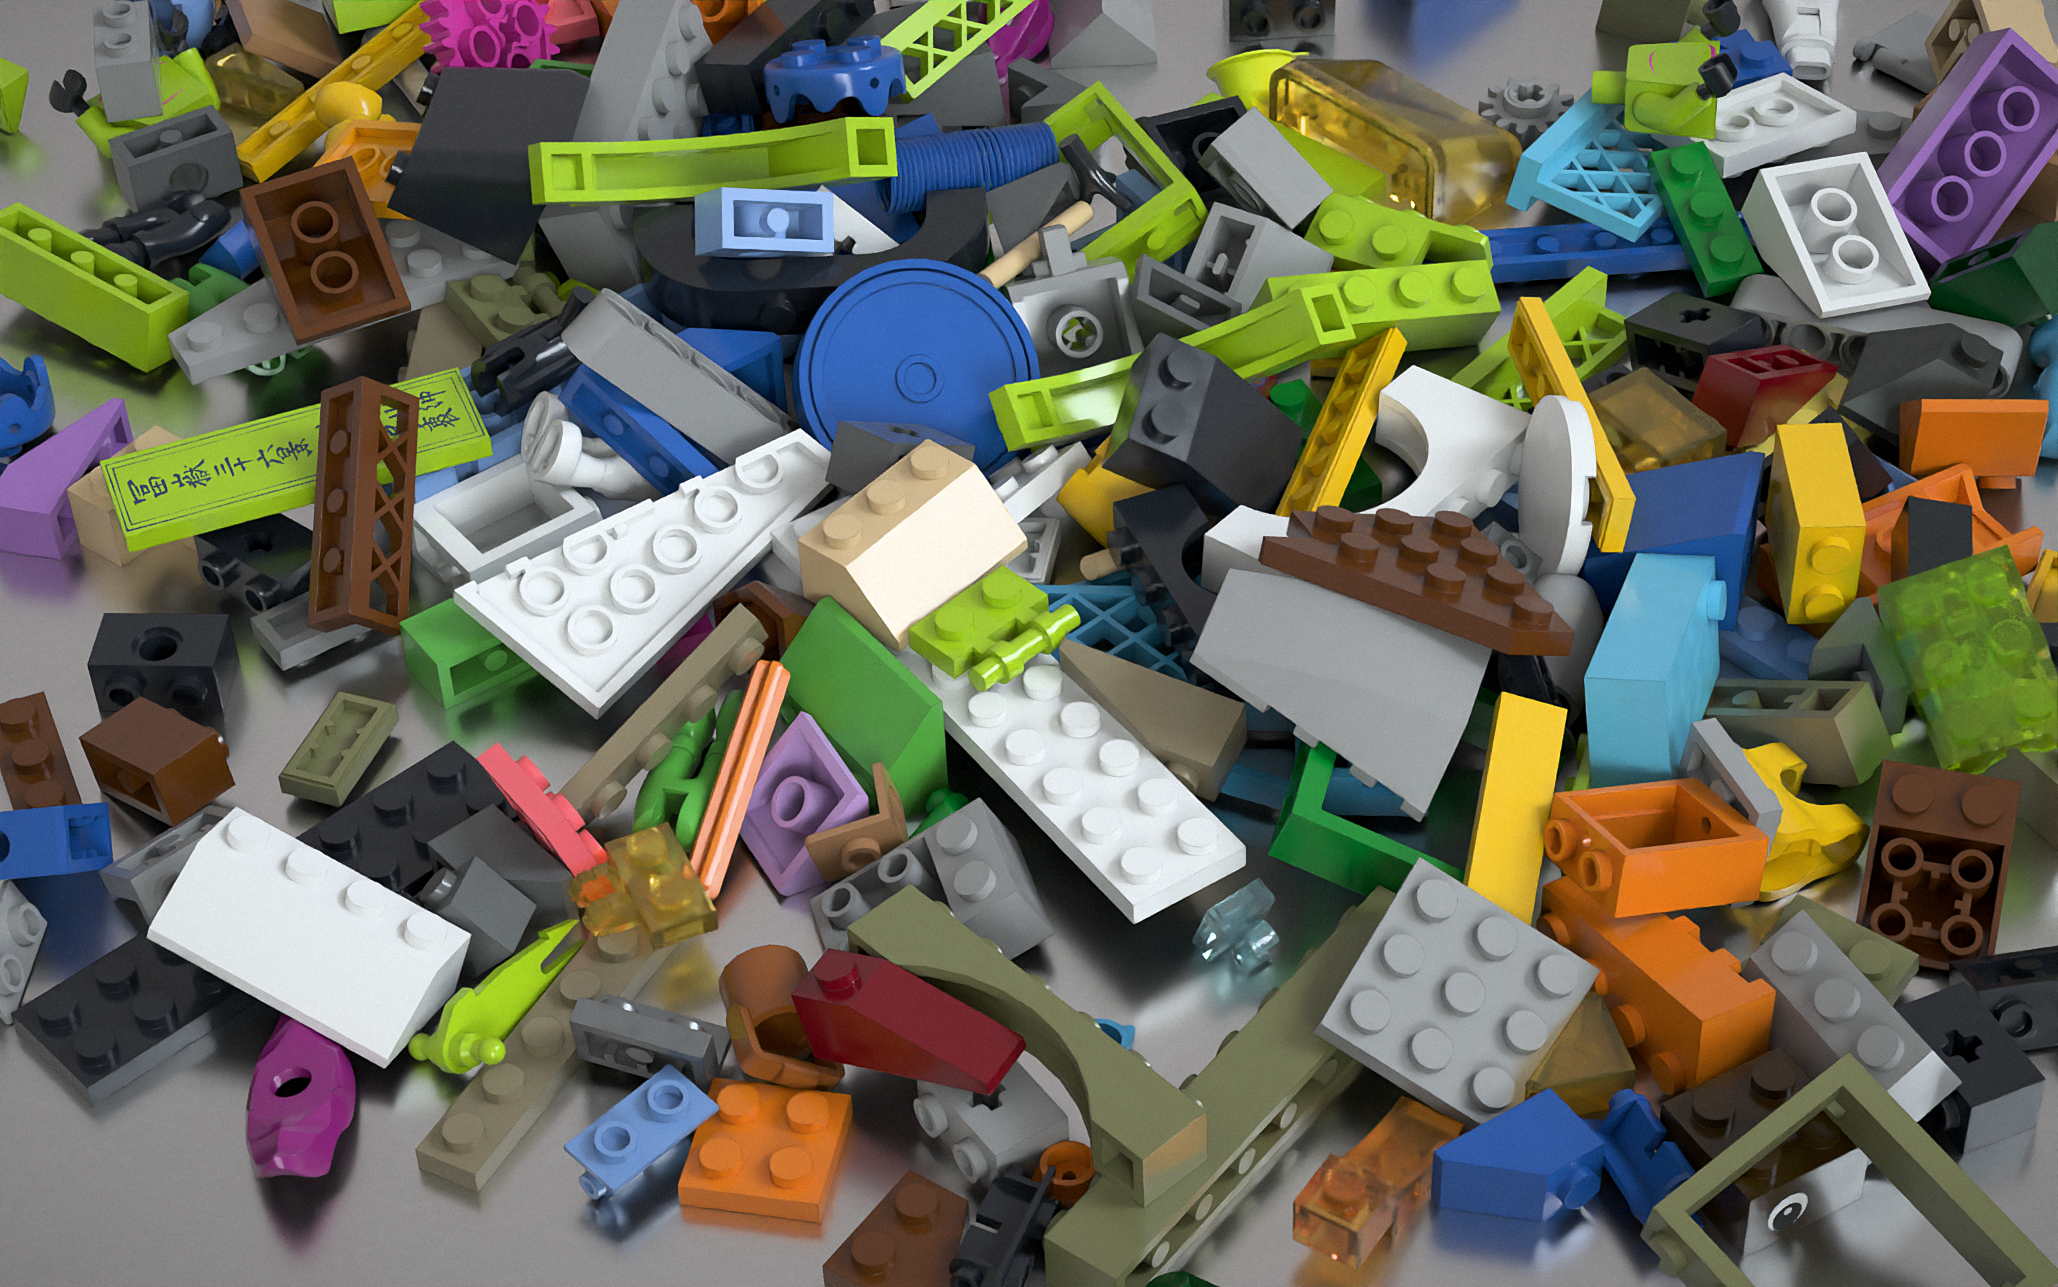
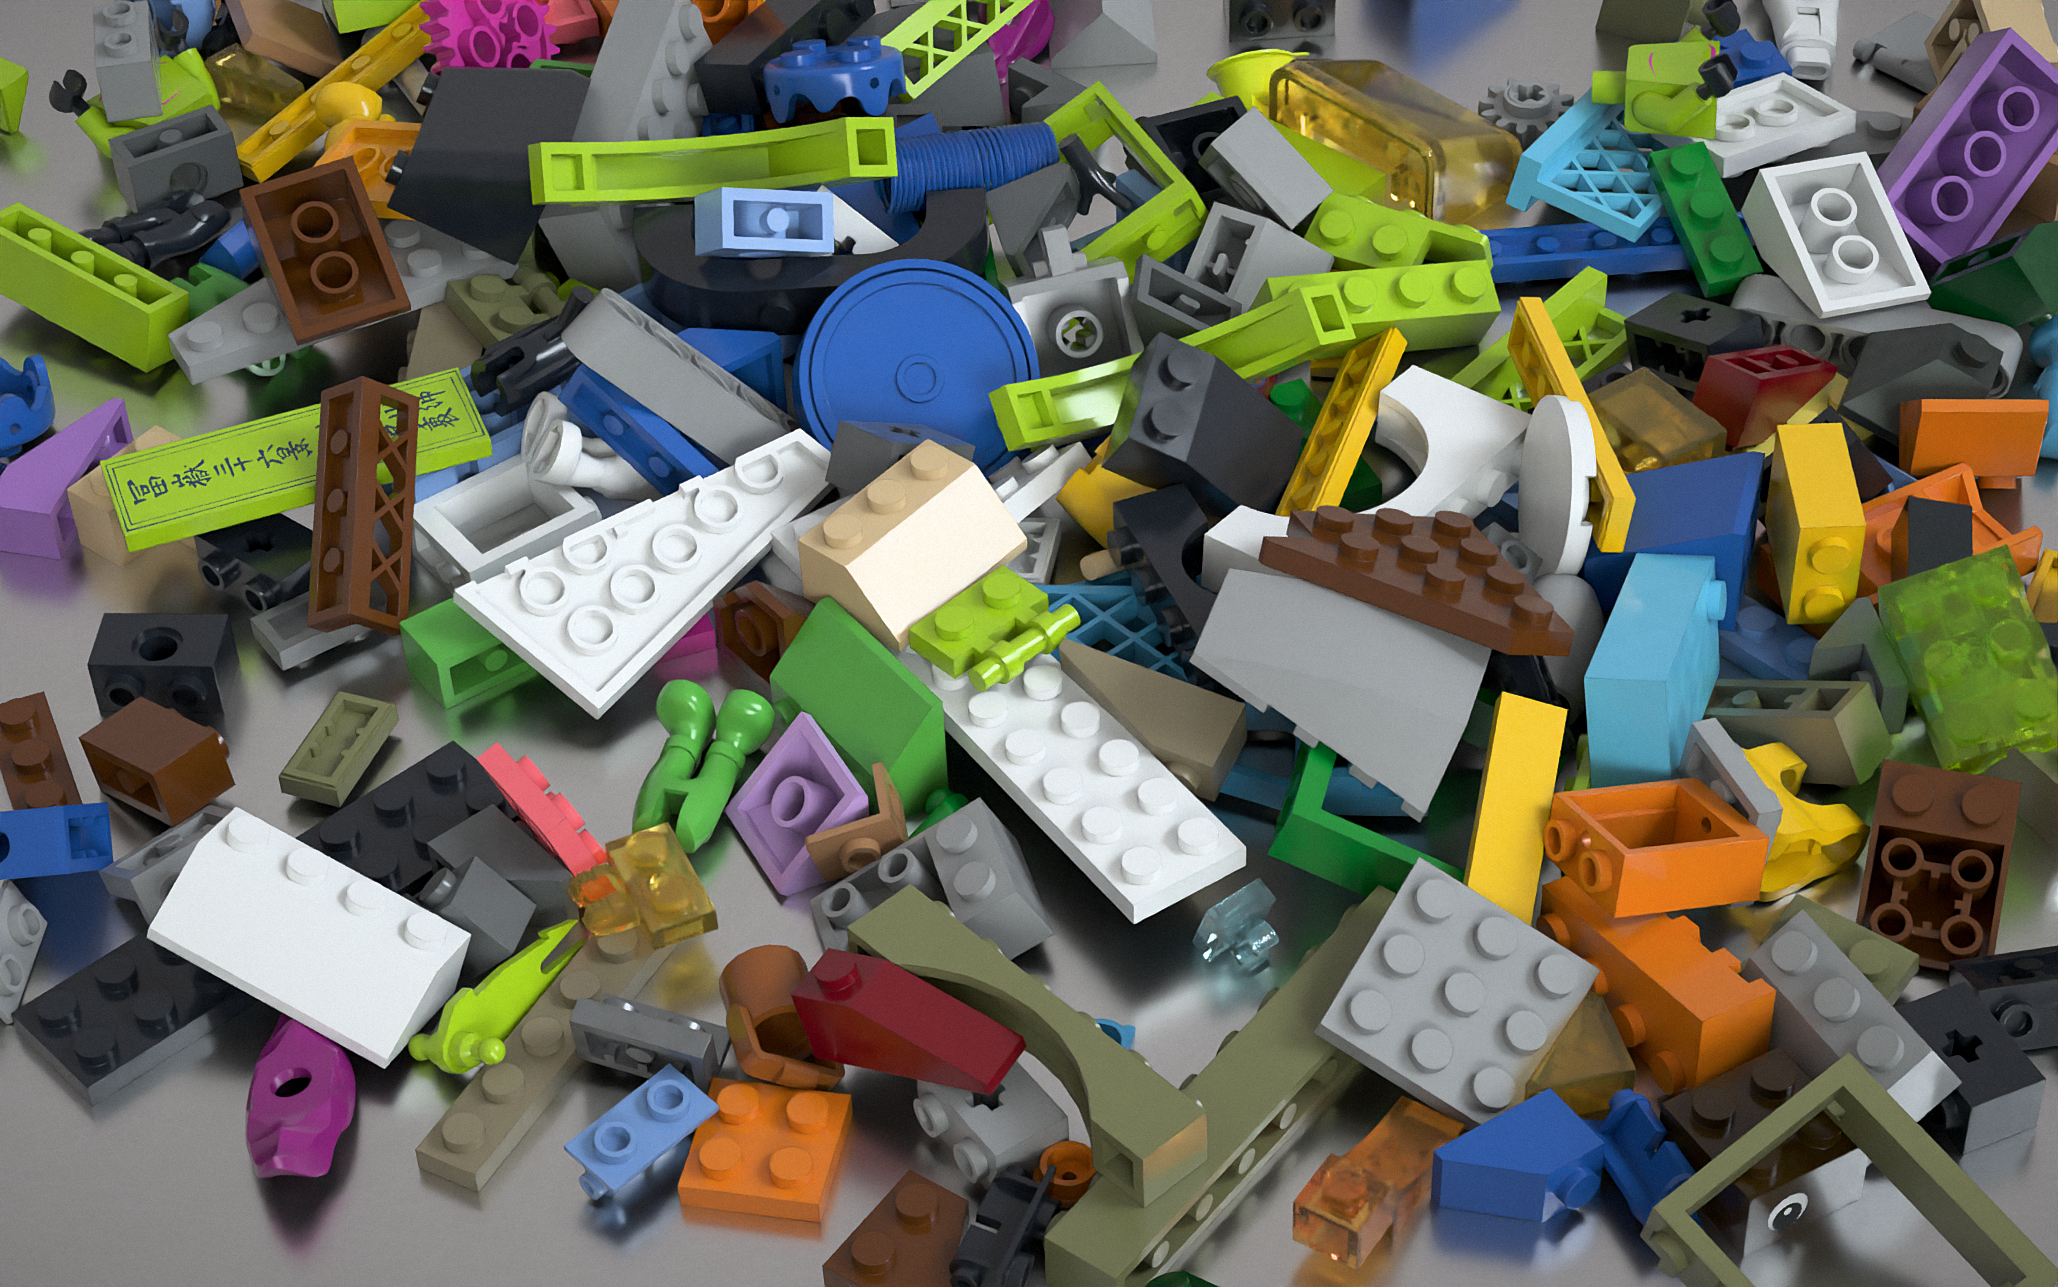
(681, 698): dark tan plate -> none
(738, 774): axle -> none
(1029, 250): tan bar -> none

